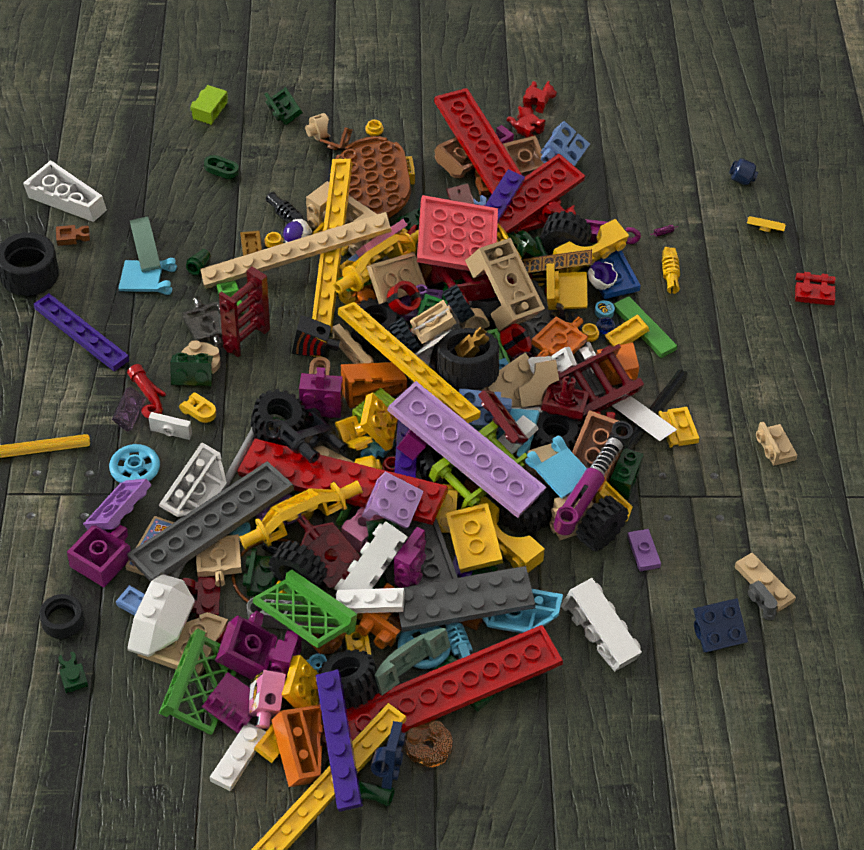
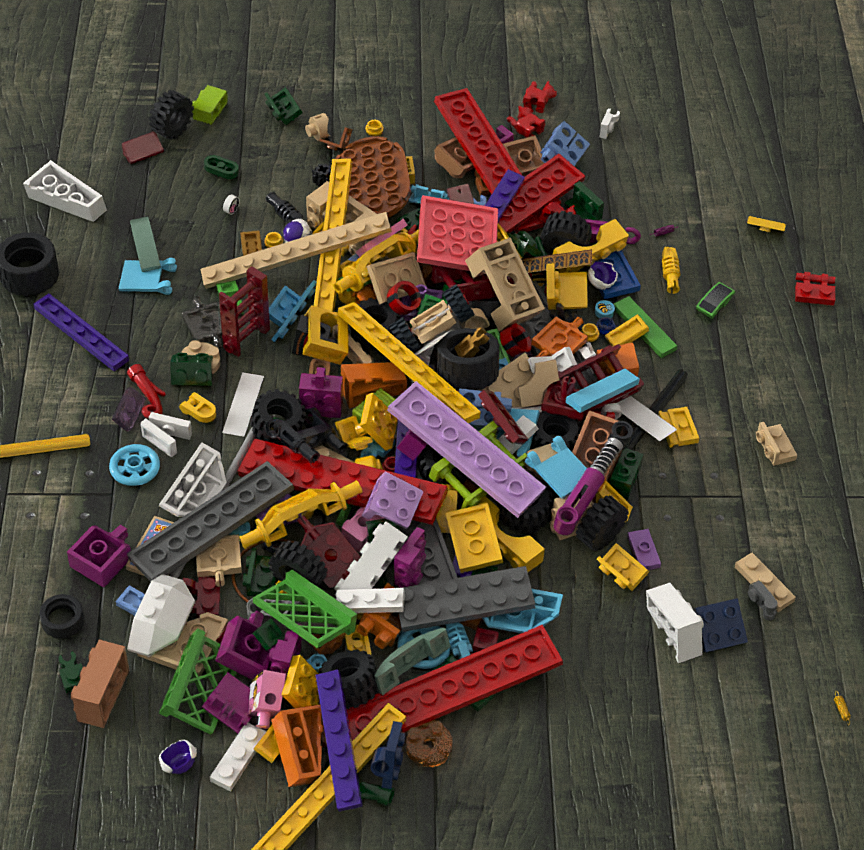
(69, 234): dark orange plate -> none
(100, 683): none -> nougat brick
(118, 504): medium lavender plate -> none
(142, 147): none -> dark red slope
(158, 438): none -> white tile
(171, 114): none -> black tyre
(178, 757): none -> dark purple hair
(197, 261): dark green cone -> none
(231, 204): none -> white tile
(243, 404): none -> white sticker
(268, 634): none -> dark green plate
(285, 306): none -> dark azure bracket
(321, 174): none -> black gear
(324, 349): none -> yellow panel
(417, 192): none -> medium azure hinge
(484, 639): none -> dark red plate
(586, 203): none -> dark green bracket
(602, 390): none -> medium azure tile
(602, 624): white wedge -> none
(608, 123): none -> white plate
(612, 407): none -> white tile
(623, 567): none -> yellow bracket
(677, 620): none -> white wedge
(714, 299): none -> slope
(743, 171): dark blue head -> none
(841, 705): none -> yellow piece

